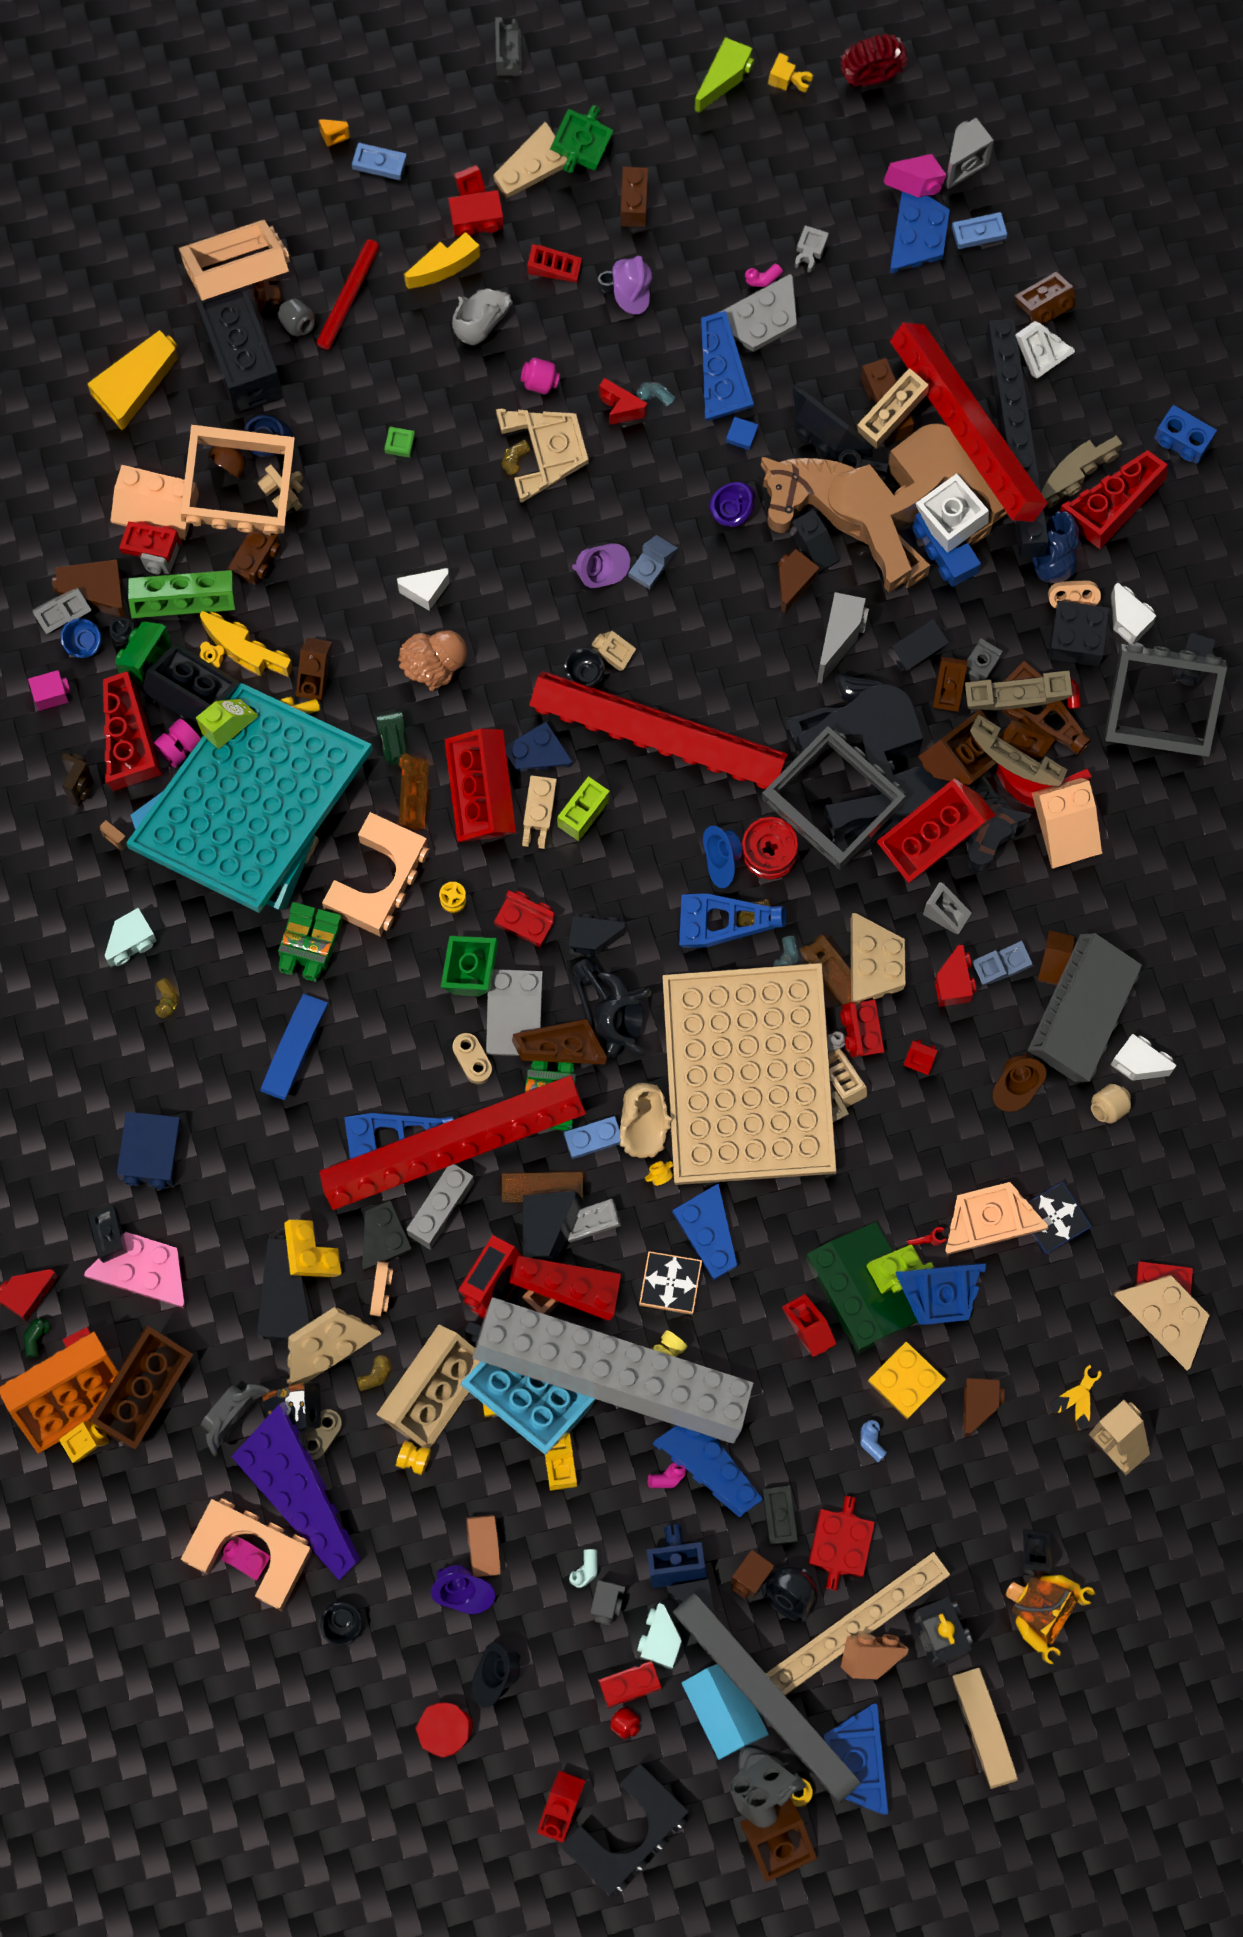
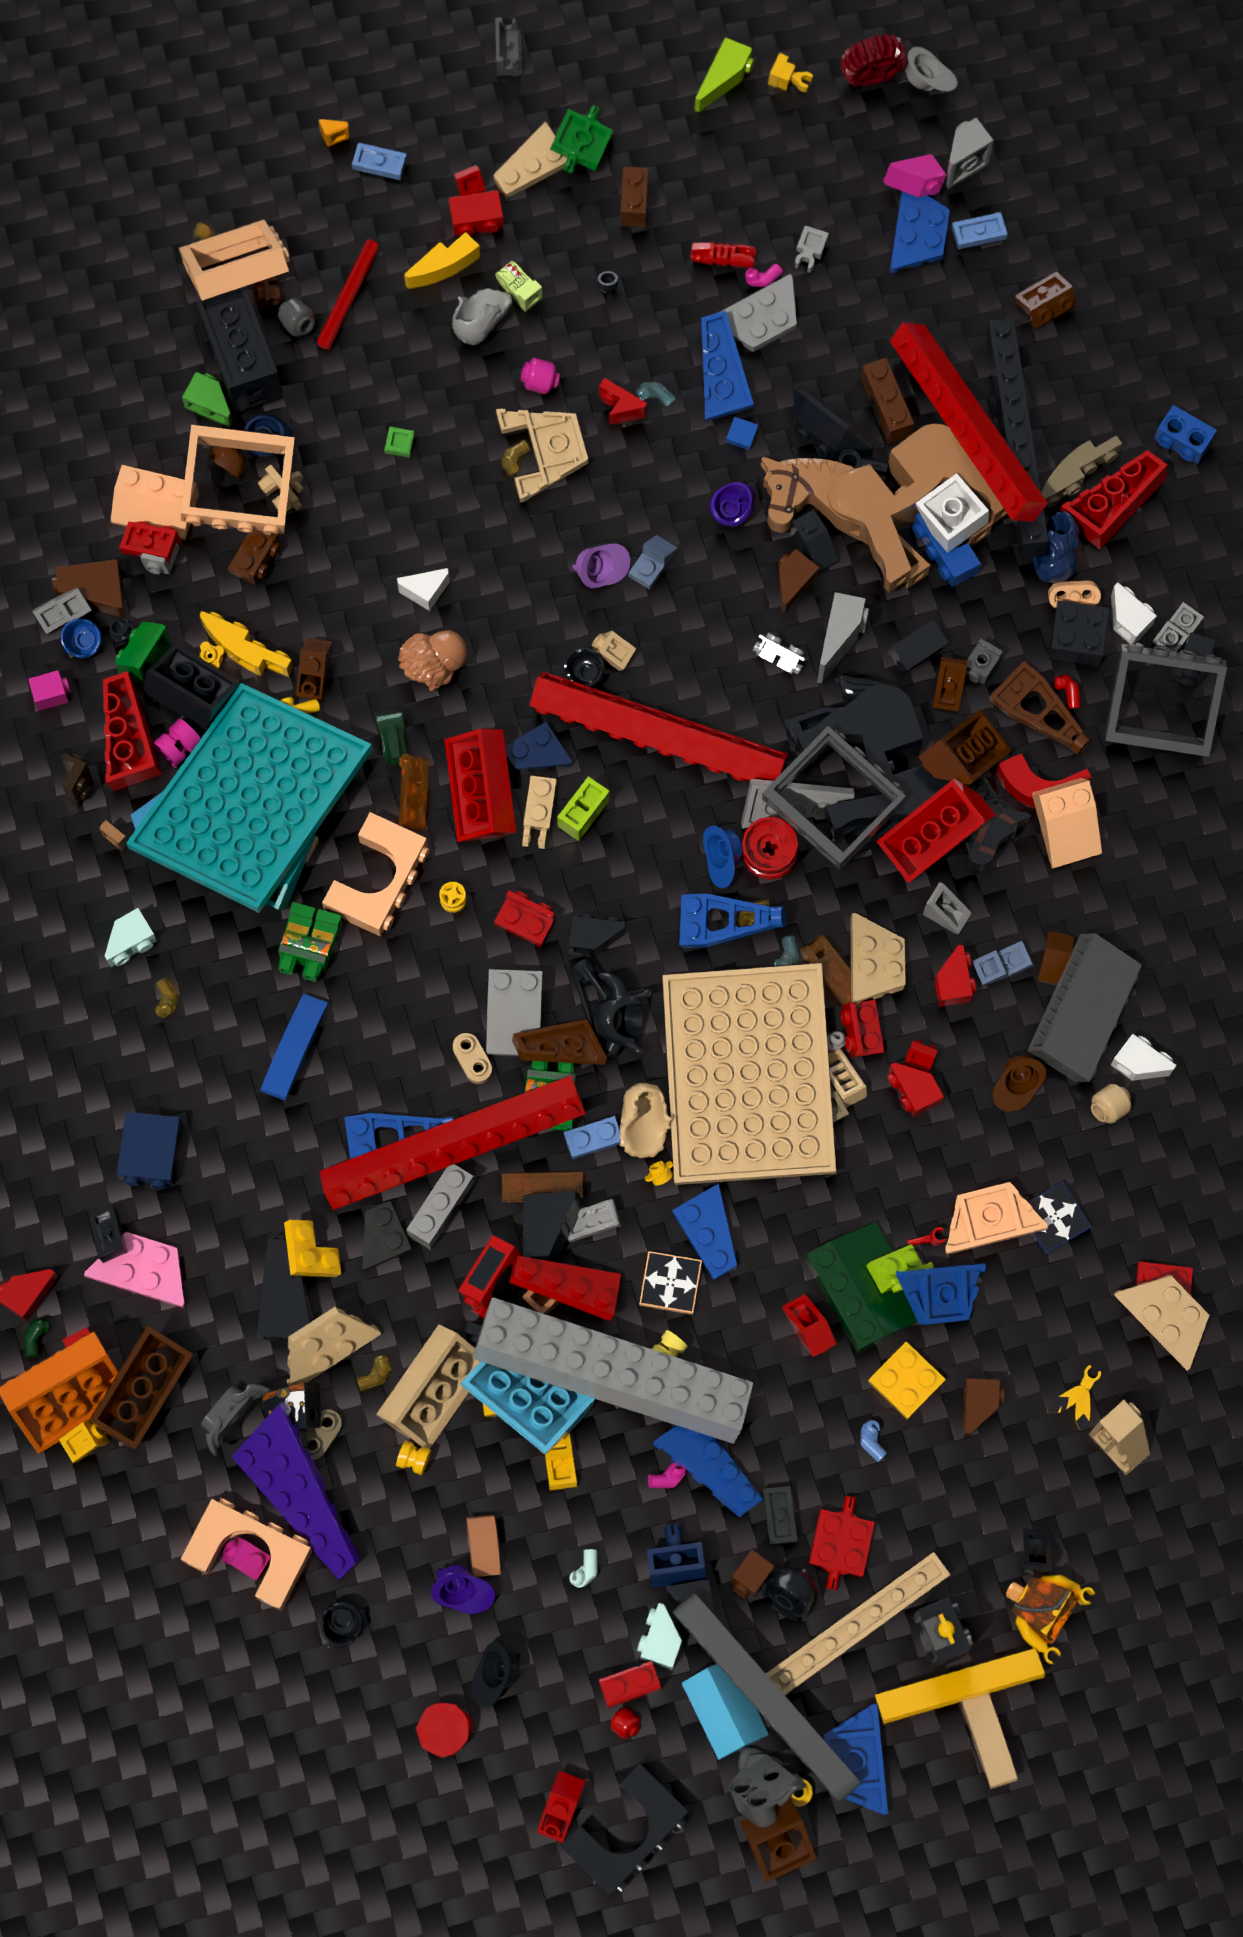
(133, 378): yellow slope -> none
(181, 594): bright green brick -> none
(202, 231): none -> clear yellow hand
(207, 399): none -> bright green slope
(224, 720): lime slope -> none
(379, 1300): light nougat plate -> none
(469, 965): green slope -> none
(519, 285): none -> yellowish green leg
(556, 256): red slope -> none
(606, 1602): dark grey brick -> none
(632, 284): medium lavender piece -> none
(723, 254): none -> red hinge
(789, 656): none -> hinge
(805, 798): none -> light grey wing
(871, 1656): nougat slope -> none
(893, 408): tan brick -> none
(916, 1087): none -> red slope
(927, 72): none -> light grey piece
(959, 1686): none -> yellow tile
(1012, 759): dark tan slope -> none
(1018, 693): dark tan slope -> none
(1028, 737): reddish brown slope -> none
(1041, 348): white wing -> none
(1178, 628): none -> light grey slope

